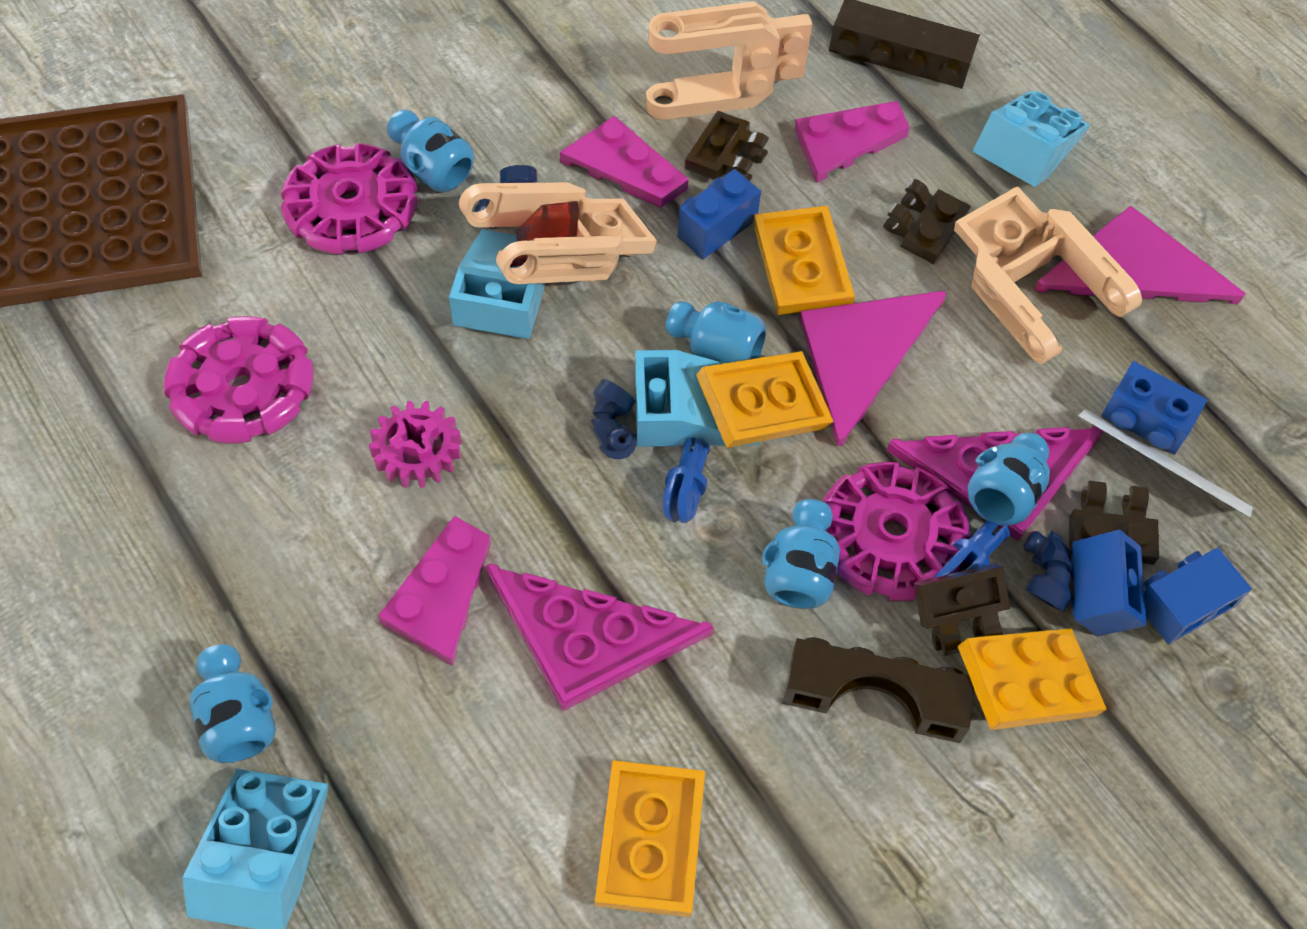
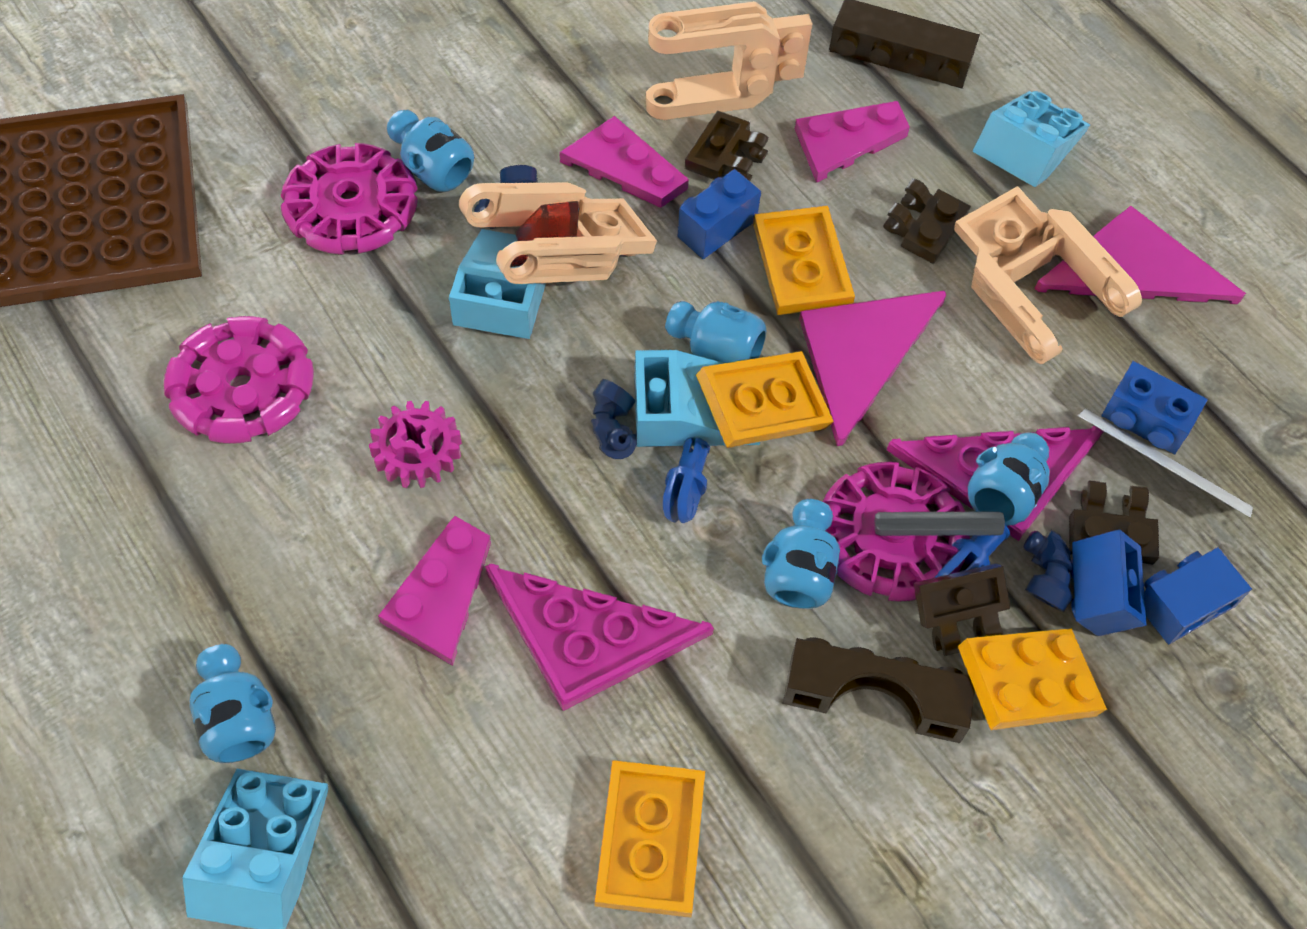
(938, 523): none -> dark grey axle

